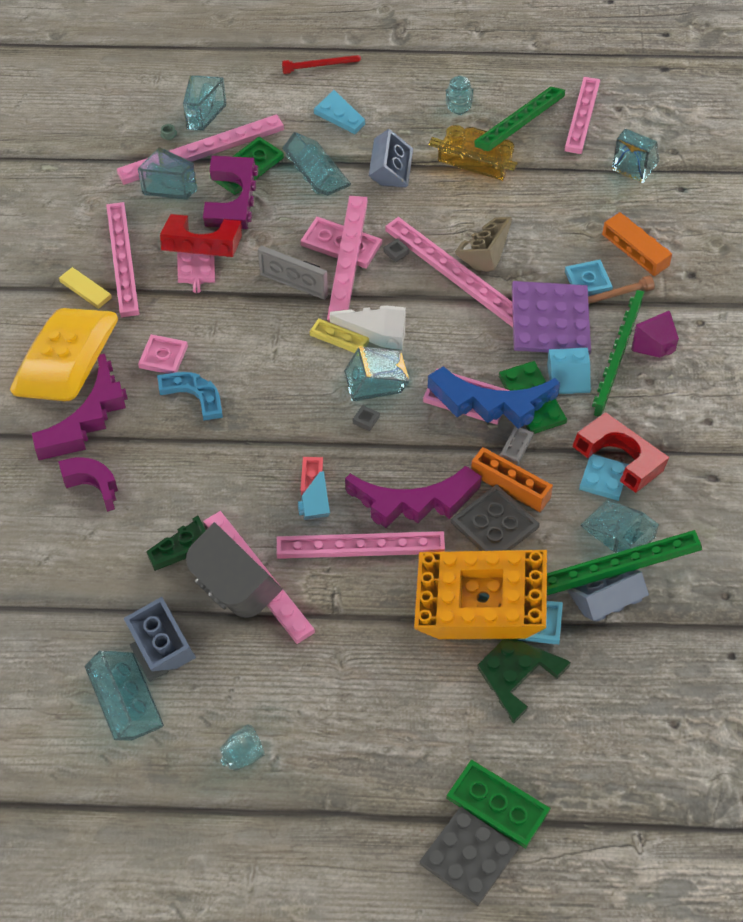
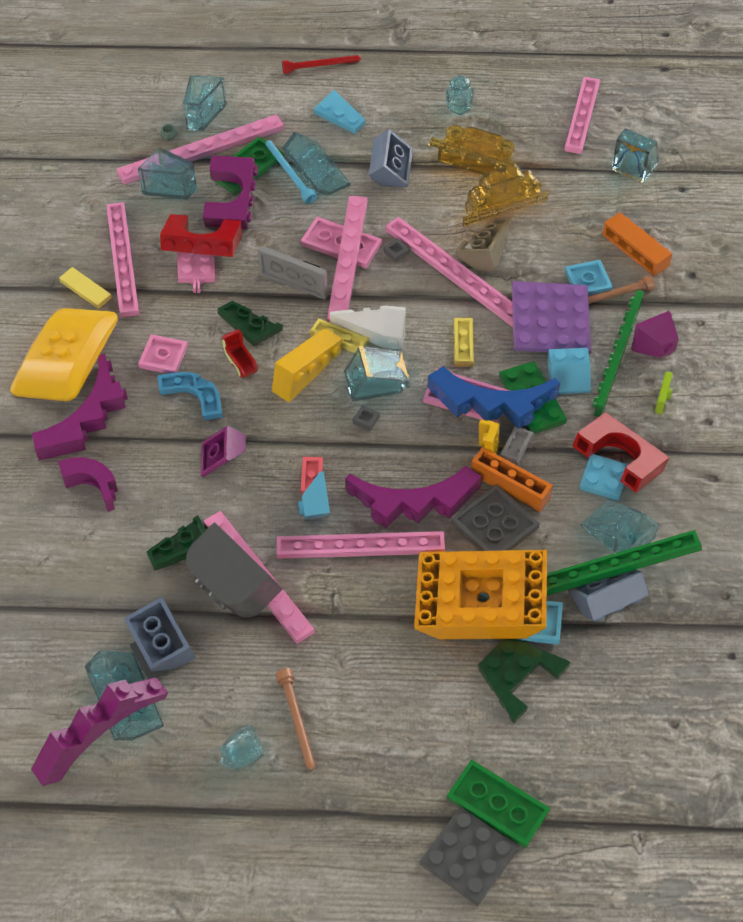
(90, 723): none -> magenta arch
(221, 449): none -> magenta slope
(238, 354): none -> red animal
(253, 327): none -> dark green wing
(285, 679): none -> nougat piece
(304, 363): none -> yellow wedge
(308, 194): none -> medium azure piece
(463, 342): none -> light yellow tile
(489, 435): none -> yellow bracket
(501, 193): none -> clear yellow brick
(519, 118): green plate -> none
(665, 392): none -> lime plate

